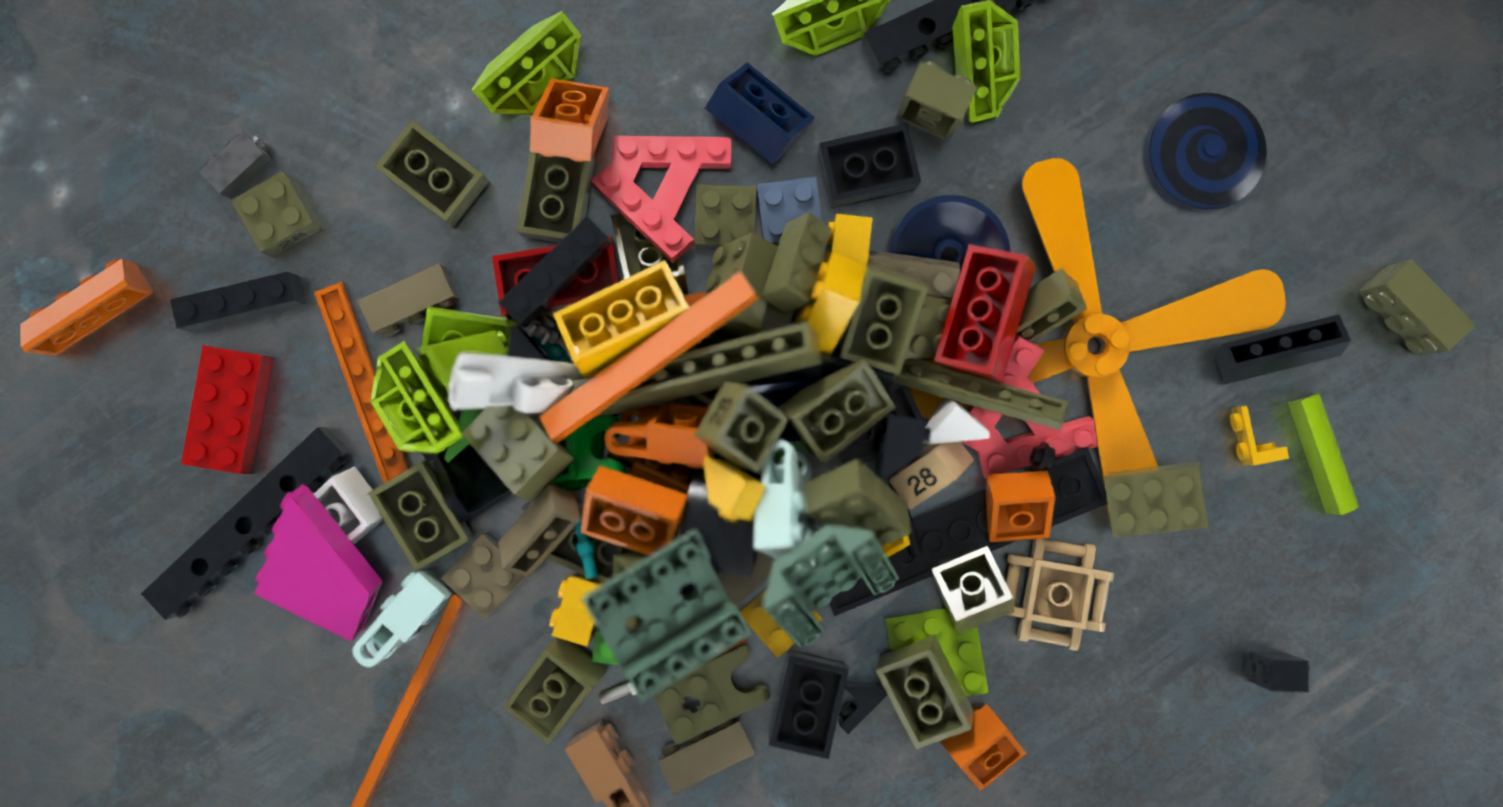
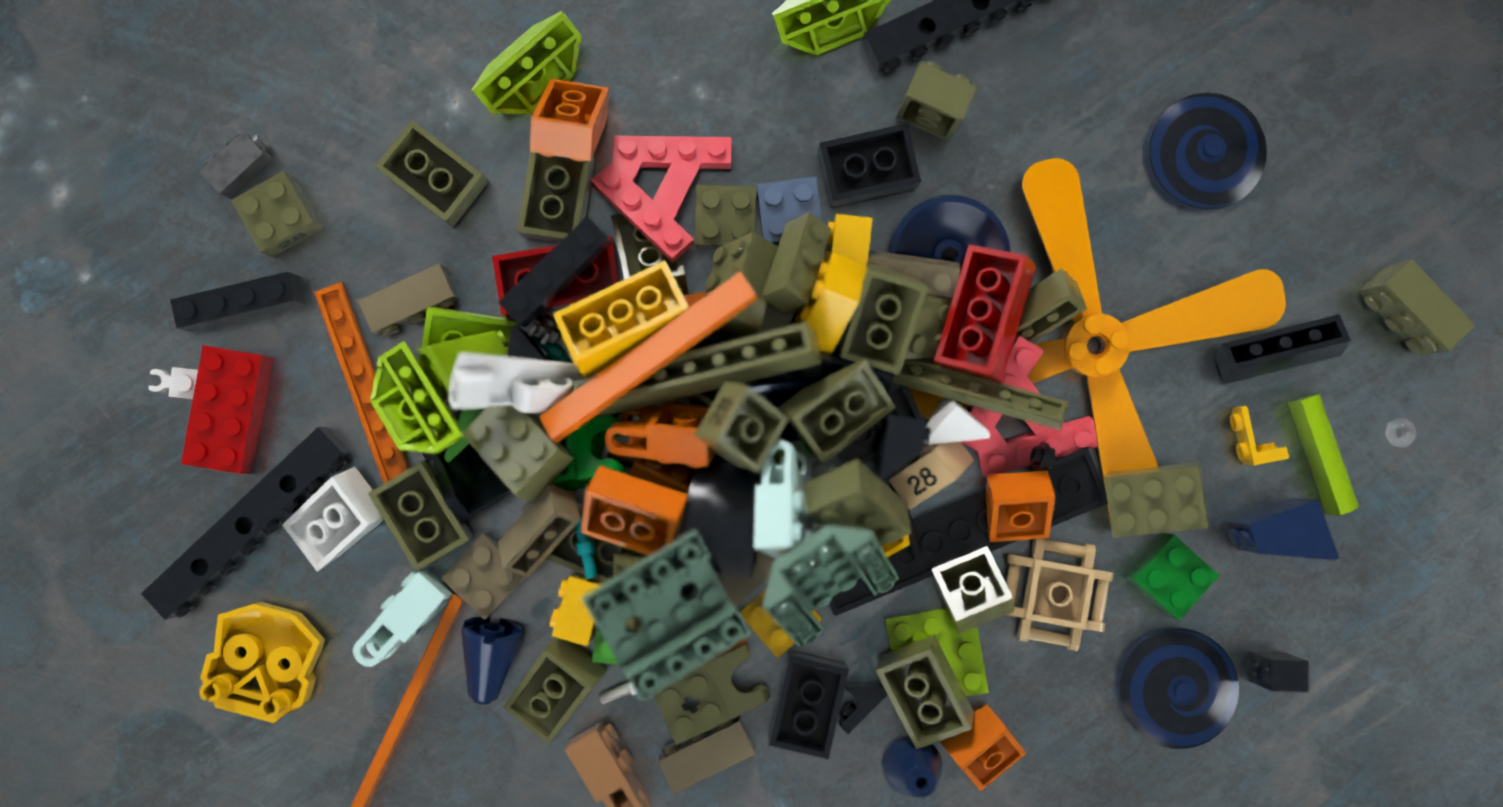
(84, 308): orange slope -> none
(180, 382): none -> white plate
(268, 636): none -> yellow brick
(317, 568): dark pink slope -> none
(488, 655): none -> dark blue cone
(731, 489): yellow slope -> none
(759, 112): dark blue slope -> none
(912, 770): none -> dark blue cone
(987, 55): lime wedge -> none
(1172, 576): none -> green brick
(1177, 688): none -> dish
(1285, 529): none -> dark blue slope
(1408, 433): none -> clear plate

